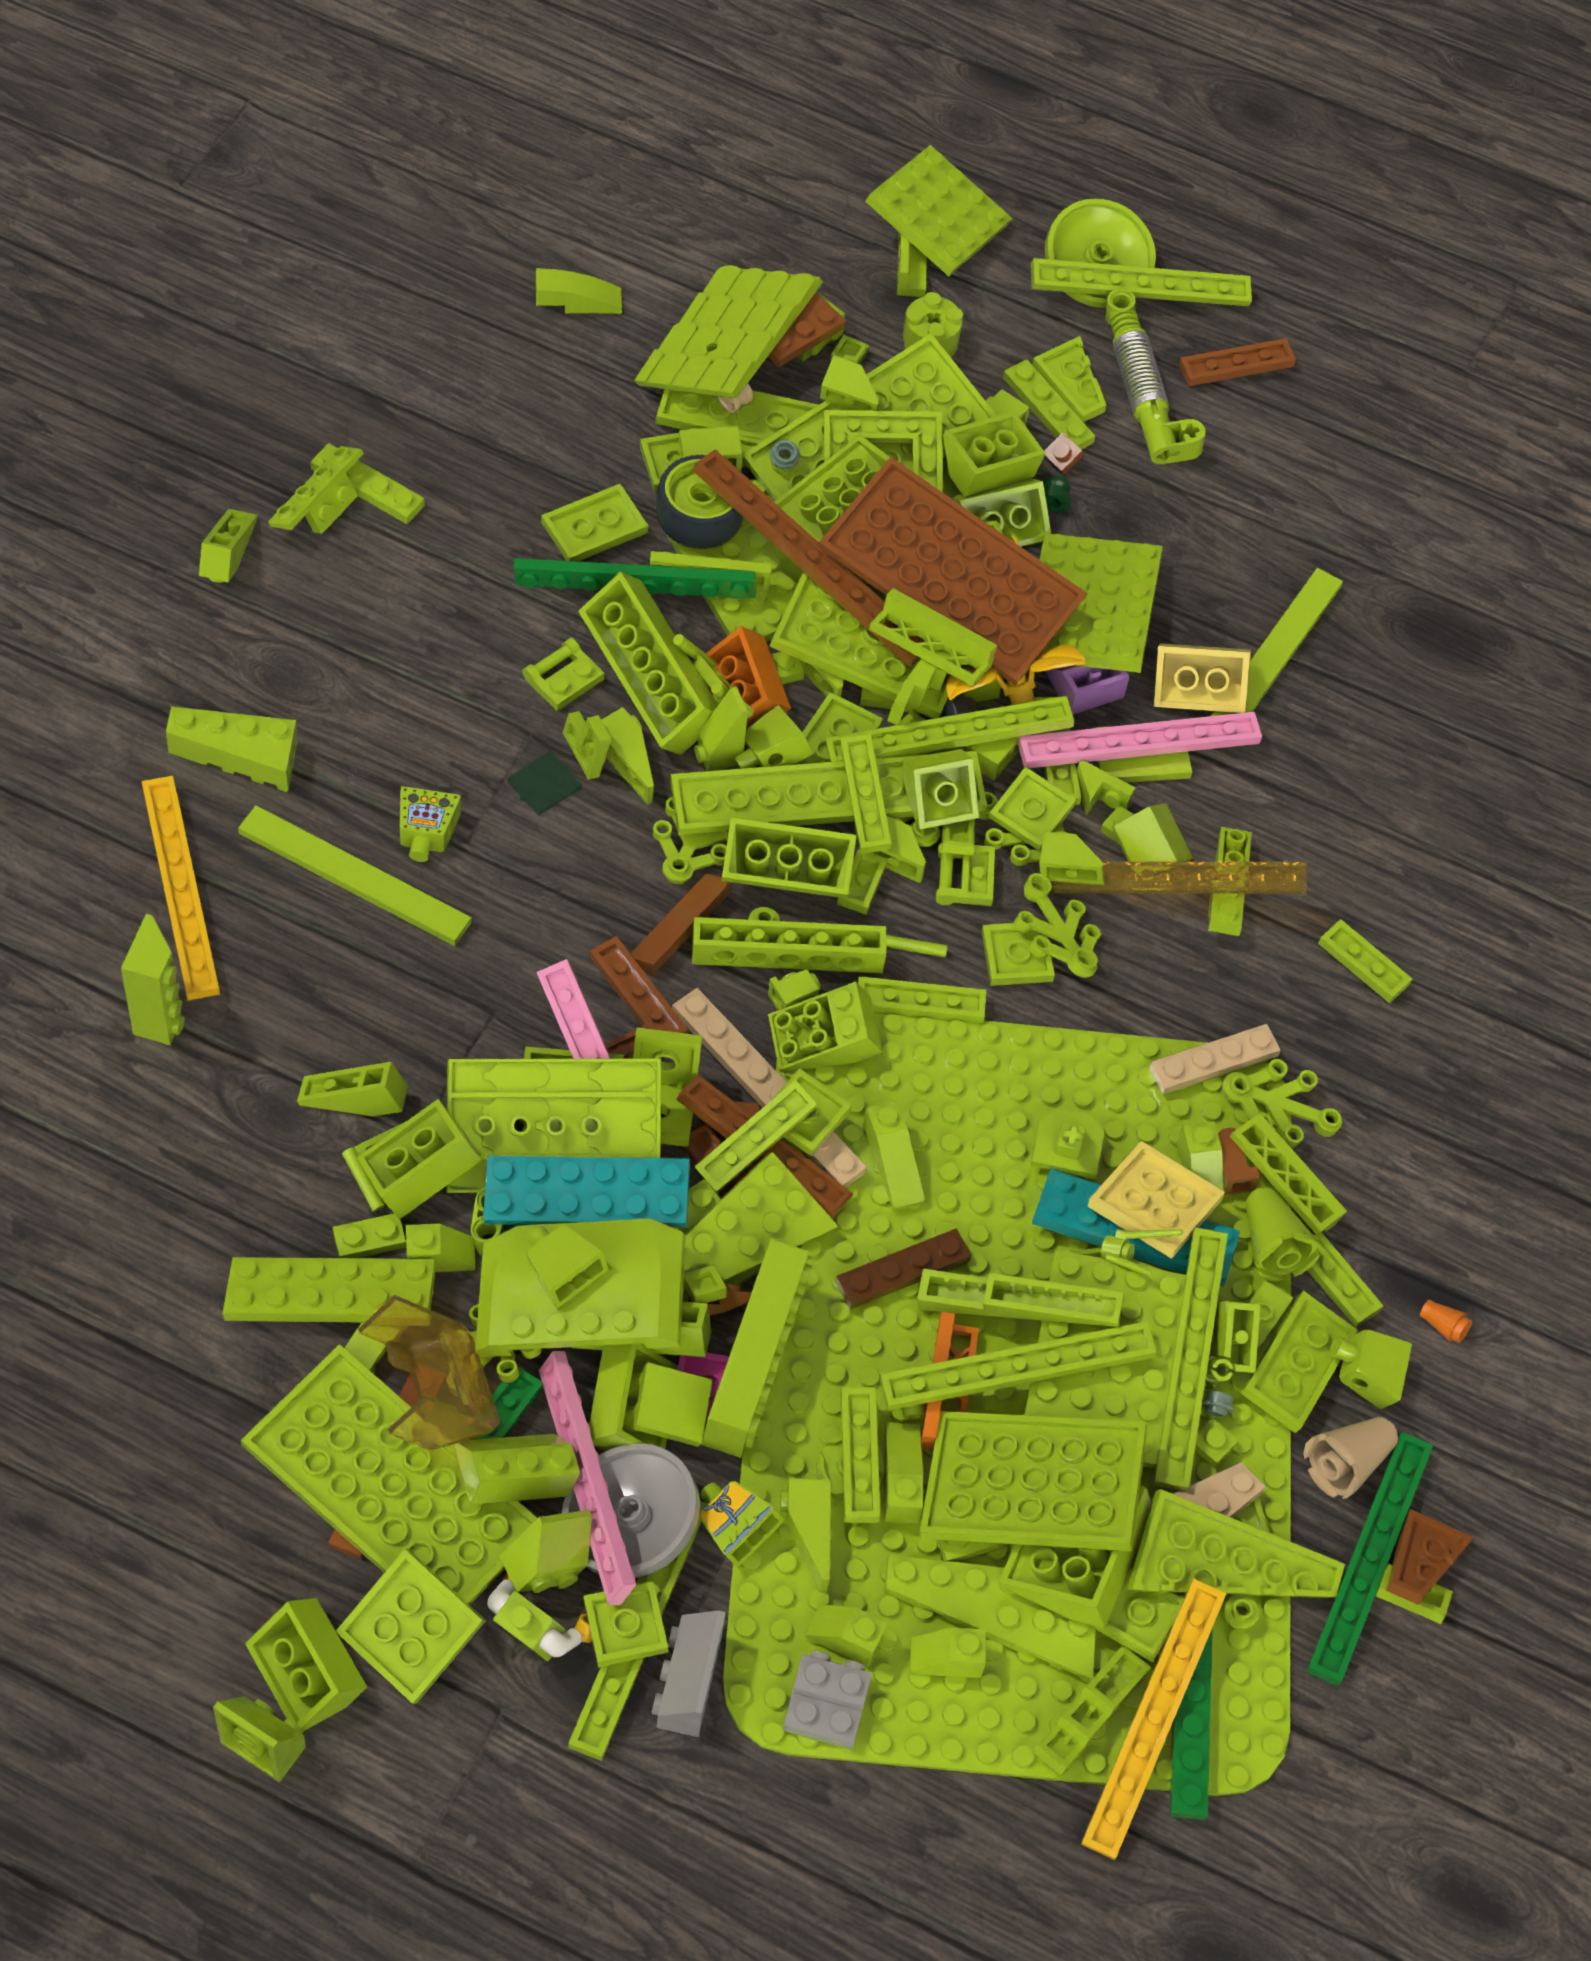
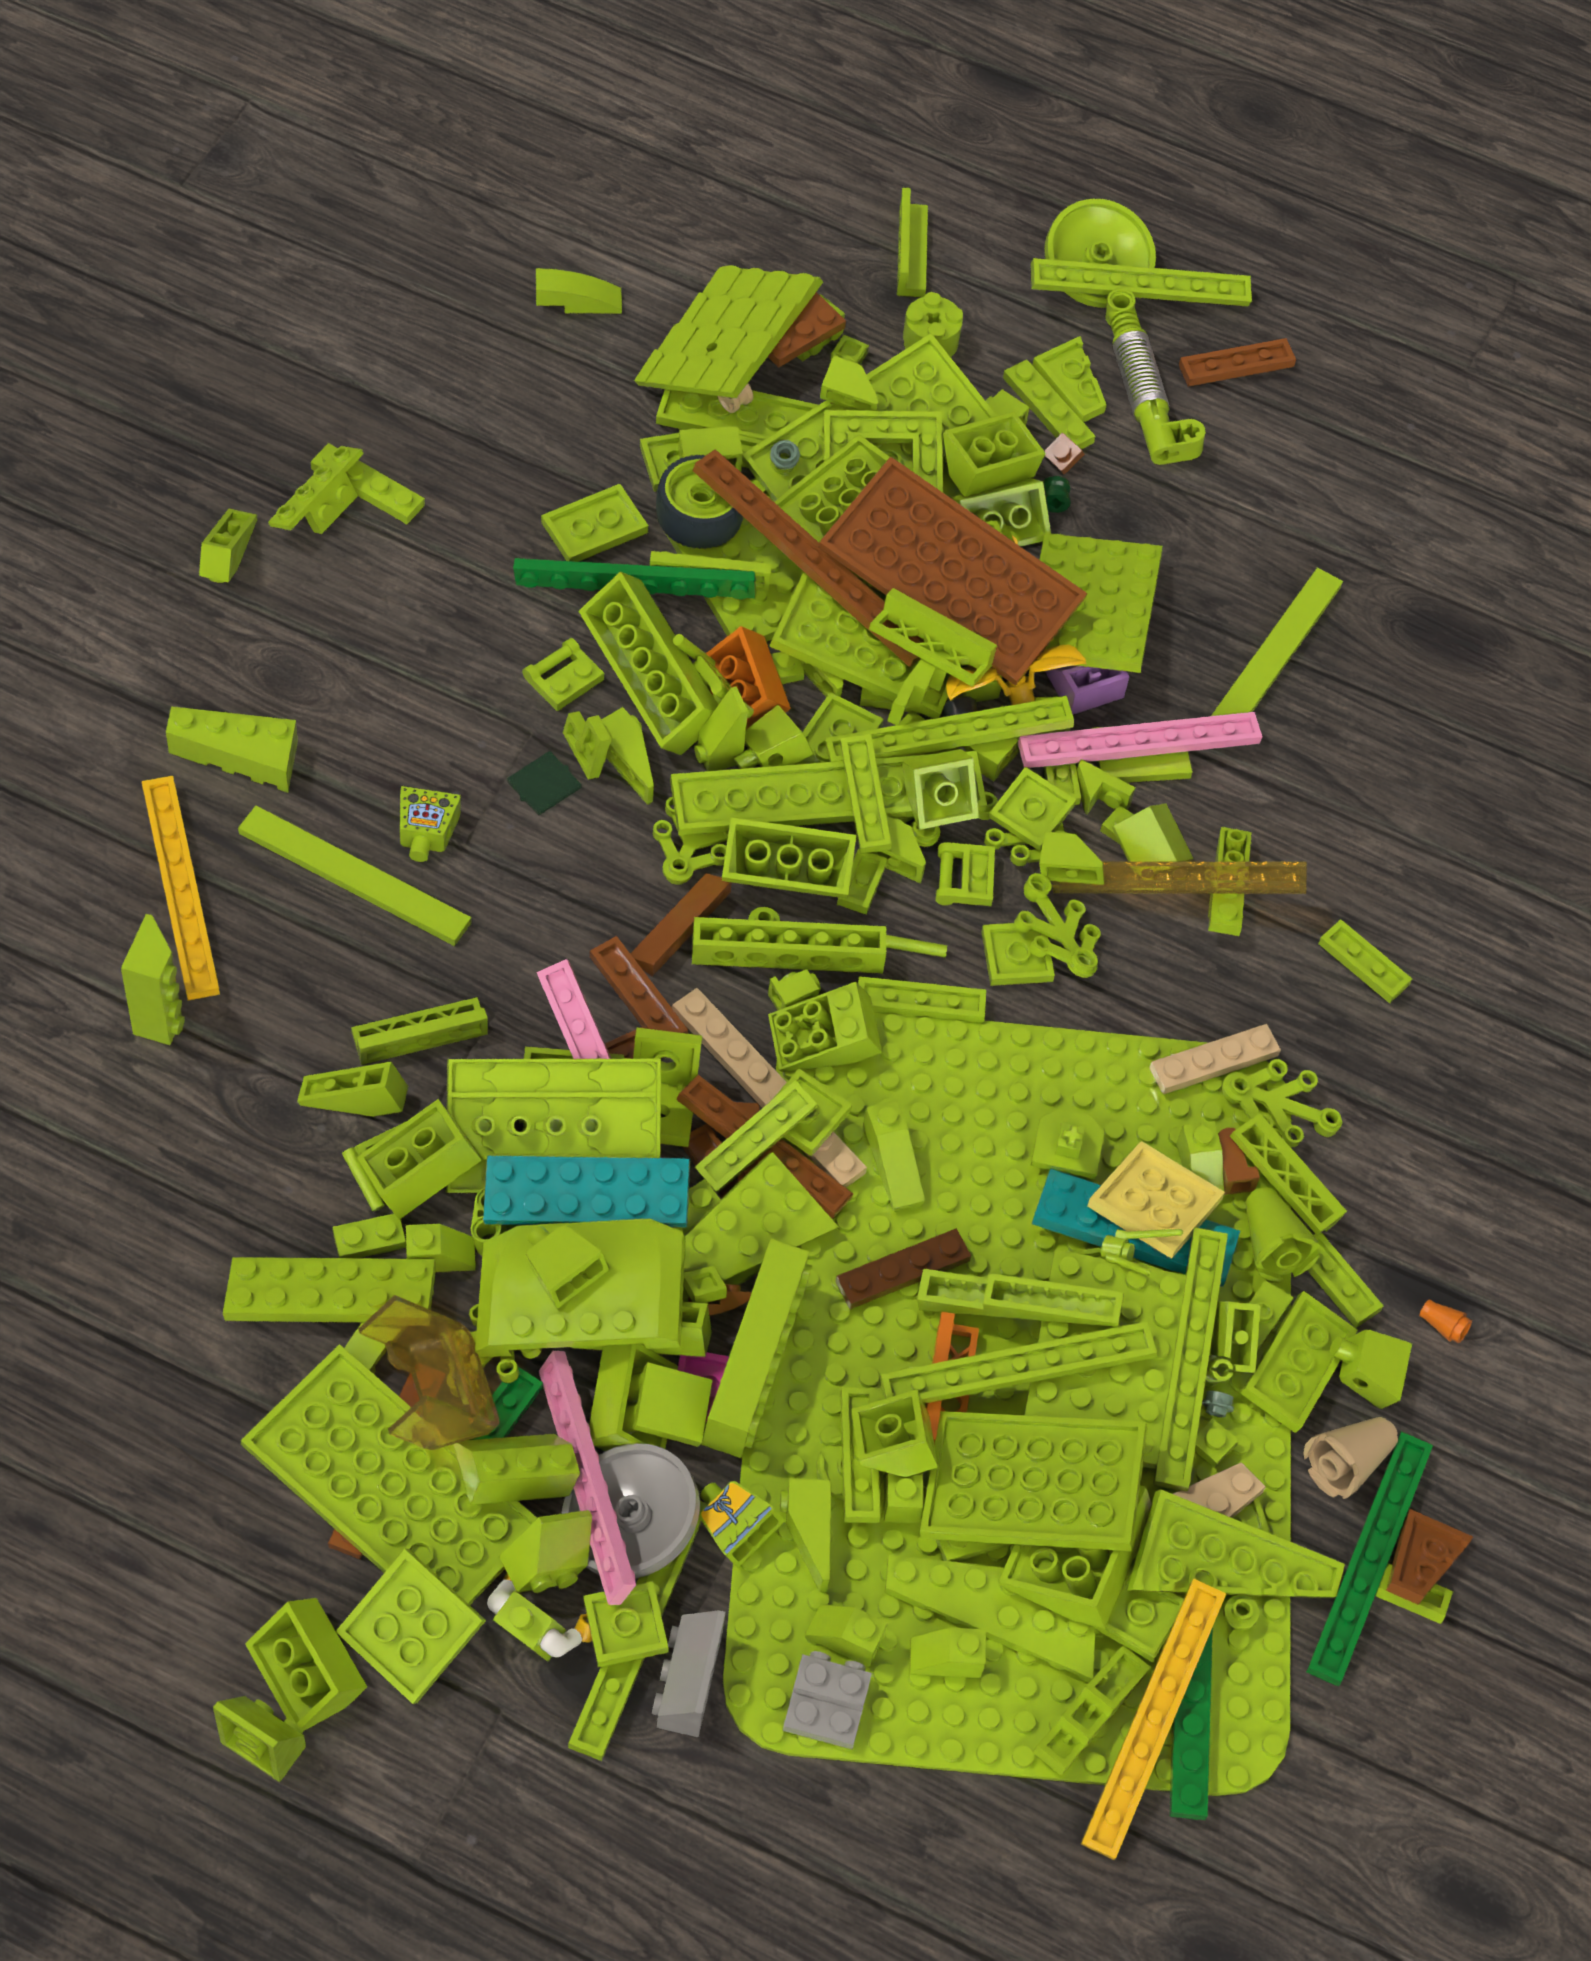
(420, 1035): none -> lime fence
(895, 1435): none -> lime slope
(939, 210): lime plate -> none
(958, 837): lime tile -> none
(1202, 678): light yellow slope -> none

